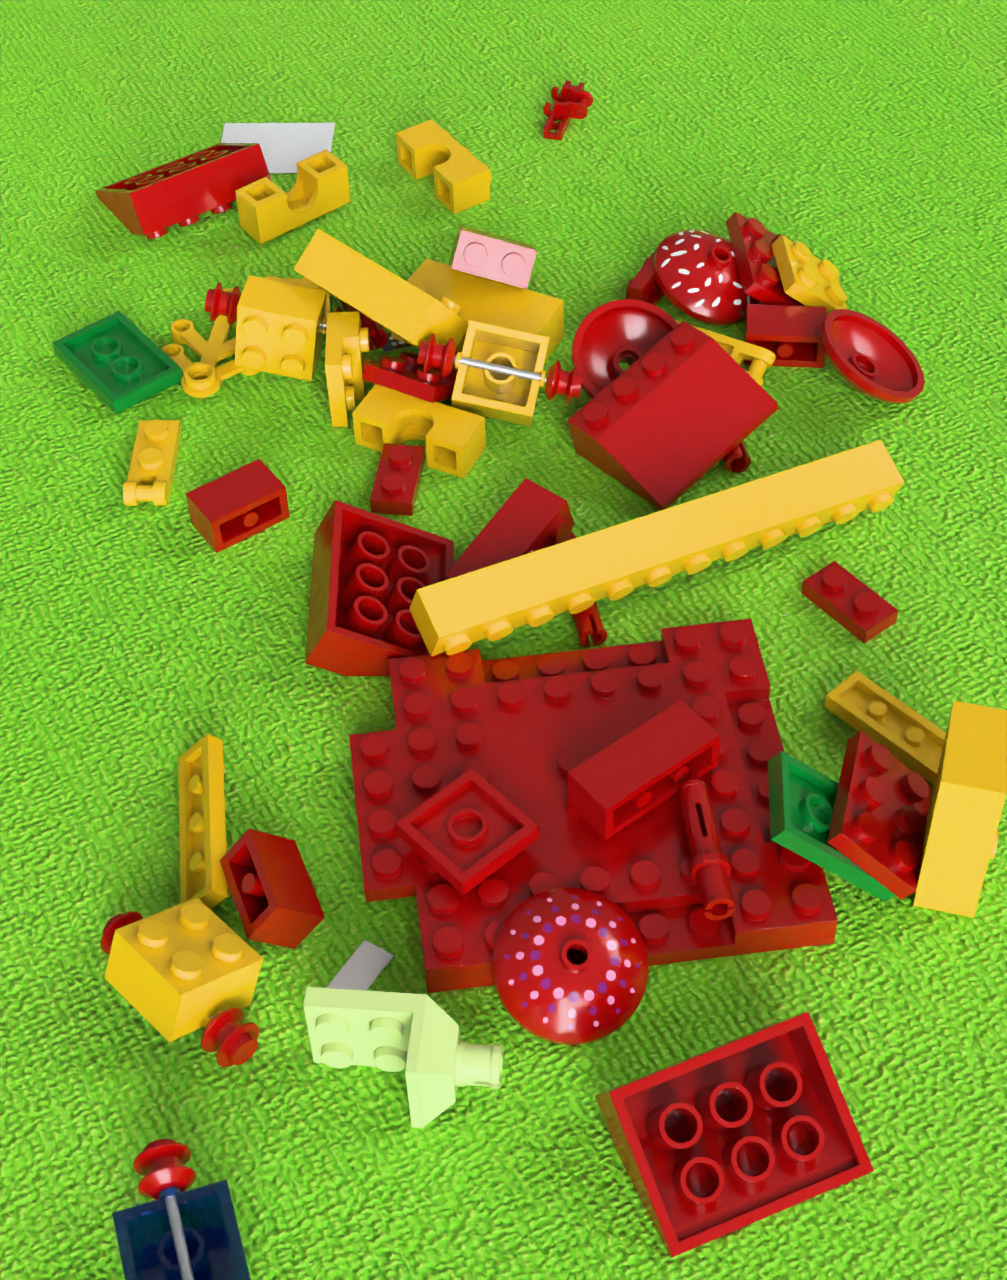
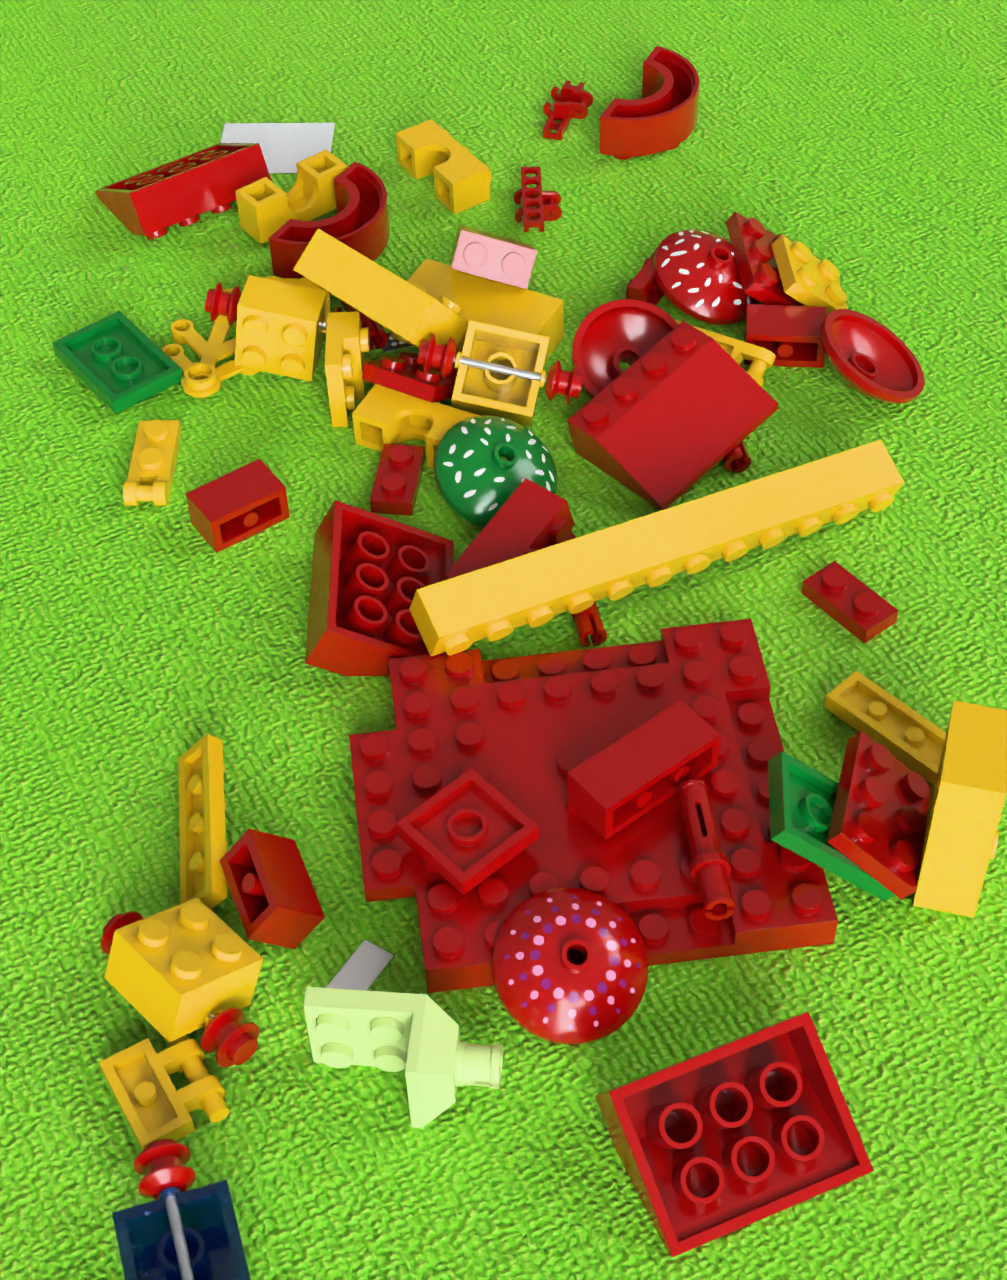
(148, 1096): none -> yellow plate
(359, 222): none -> red brick
(473, 474): none -> green dish
(546, 201): none -> red piece
(663, 114): none -> red brick

